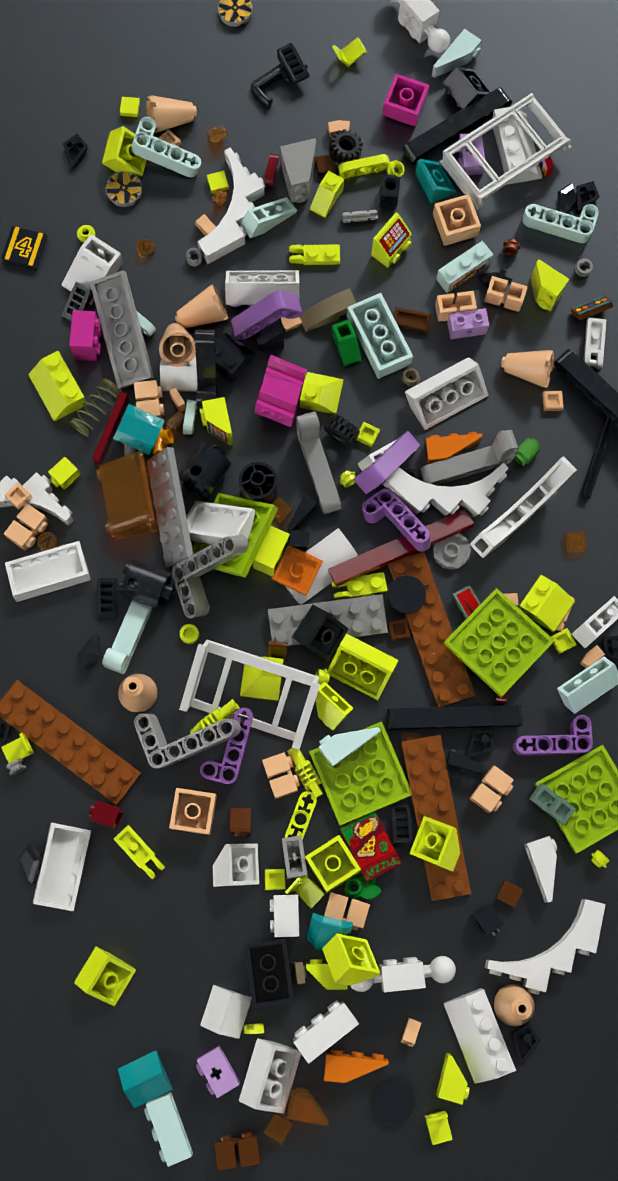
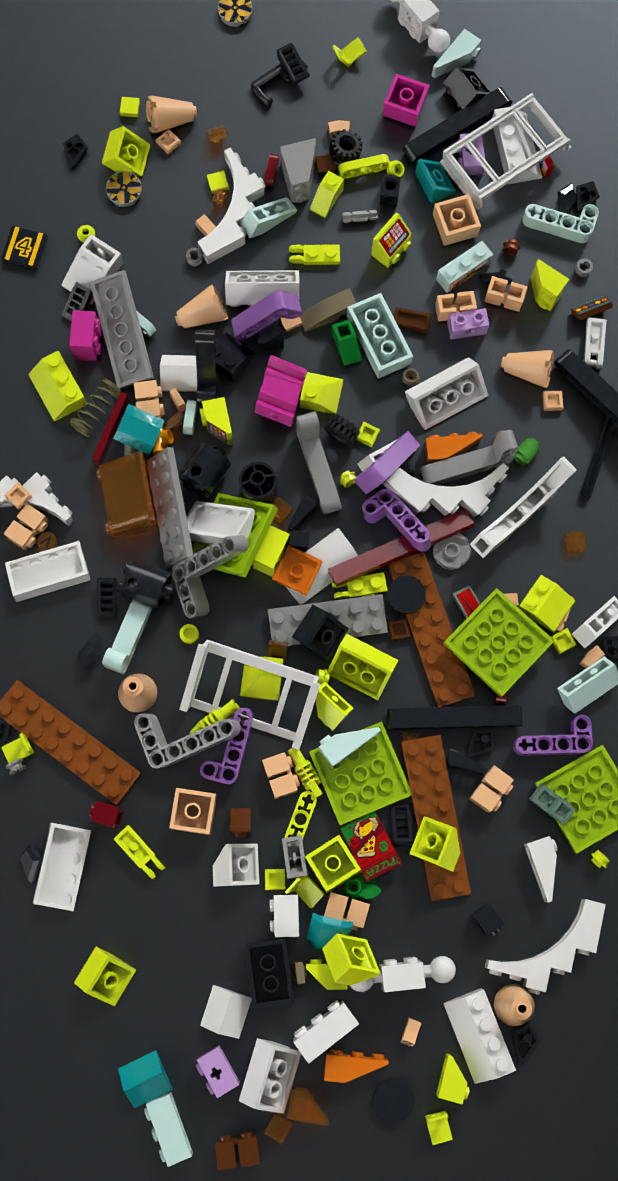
(63, 474): neon yellow brick -> none
(145, 248): clear orange tile -> none
(167, 151): light aqua beam -> none
(177, 346): light nougat cone -> none
(254, 1028): neon yellow tile -> none
(509, 894): reddish brown tile -> none

